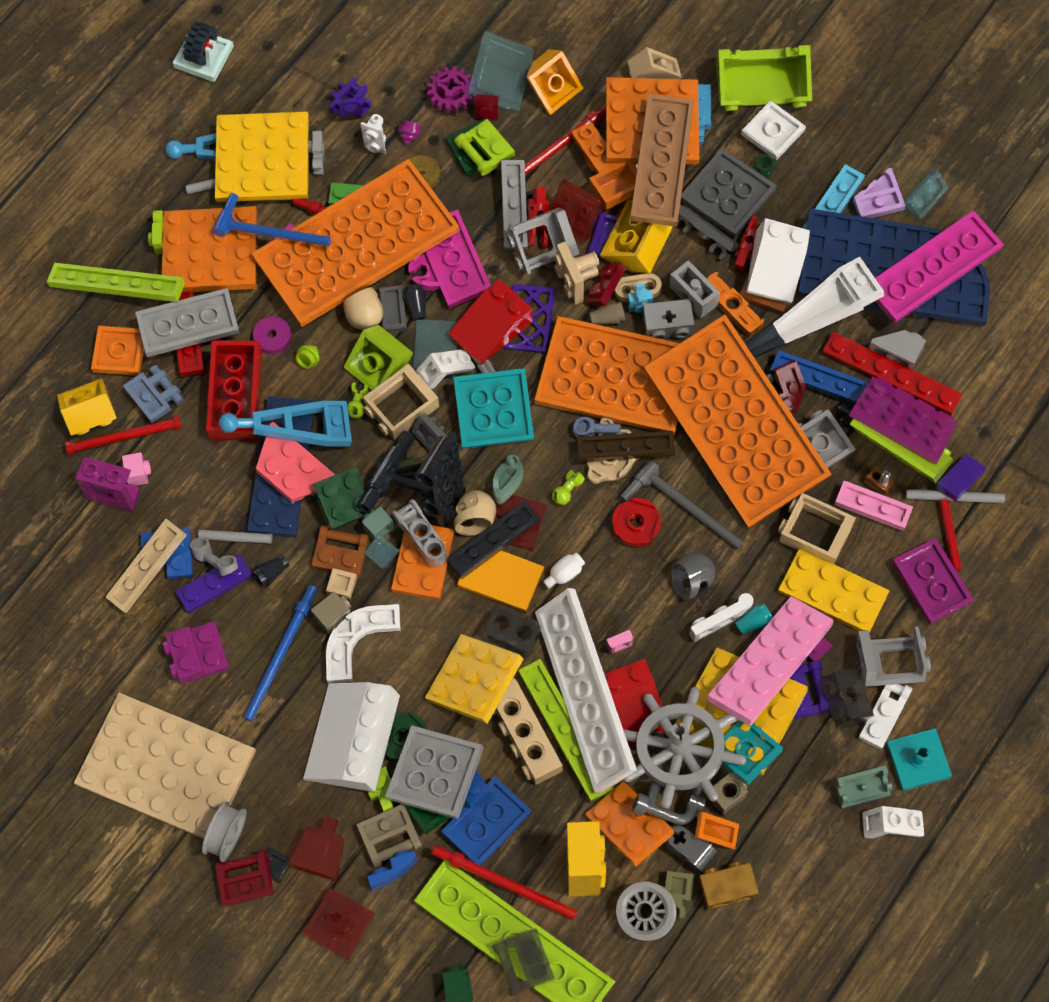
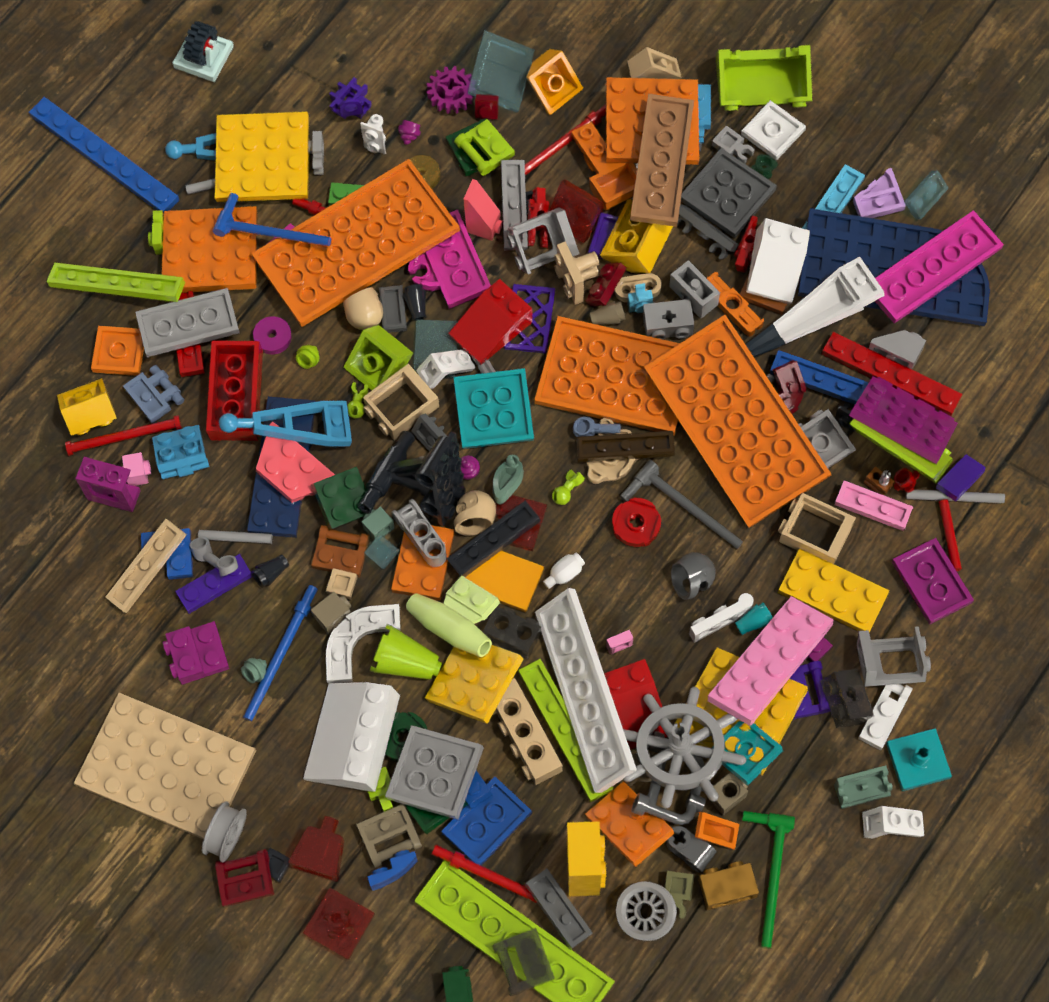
(103, 155): none -> blue plate
(180, 452): none -> dark azure plate
(254, 670): none -> sand green plate
(405, 657): none -> lime cone
(455, 618): none -> yellowish green plate
(470, 467): none -> magenta plate
(481, 213): none -> coral slope
(558, 908): none -> dark grey plate
(732, 143): none -> light grey plate
(781, 825): none -> green bar
(905, 479): none -> red plate

